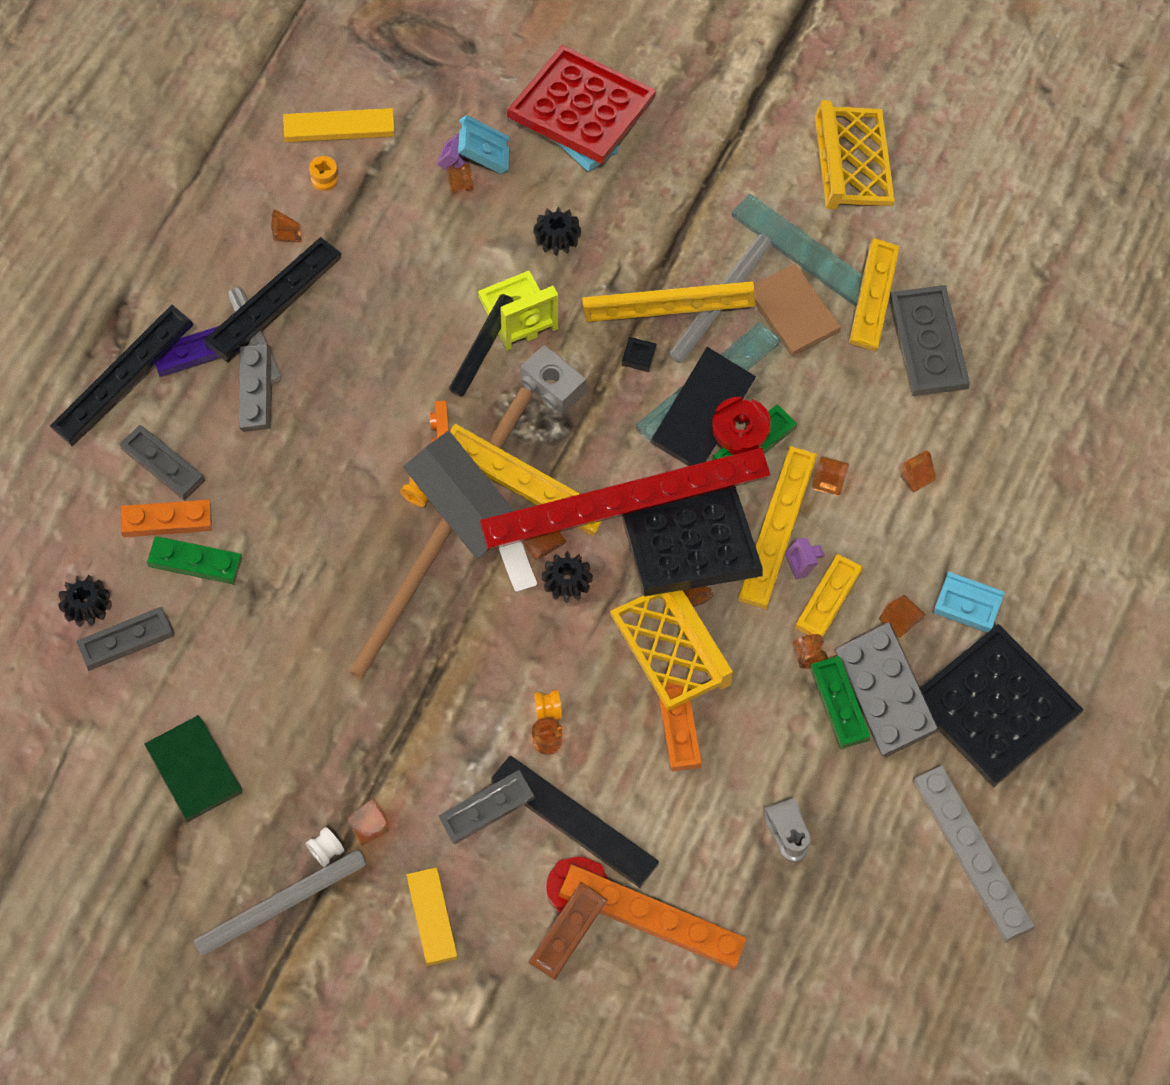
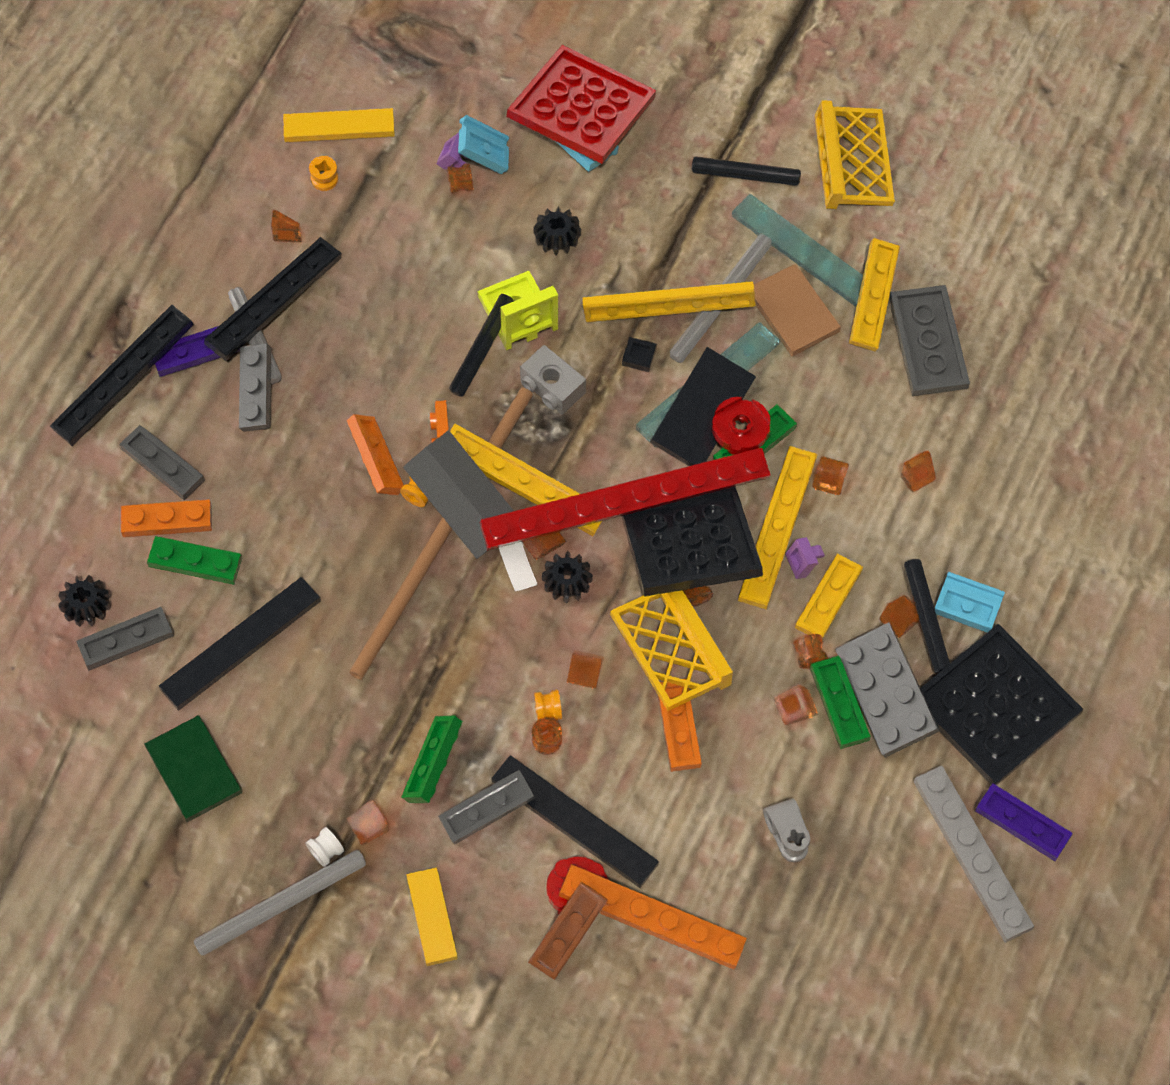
(239, 643): none -> black tile
(375, 454): none -> orange plate
(432, 759): none -> green plate
(585, 669): none -> clear orange slope
(746, 170): none -> black axle
(795, 705): none -> clear orange slope
(926, 614): none -> black axle
(1023, 822): none -> dark purple plate

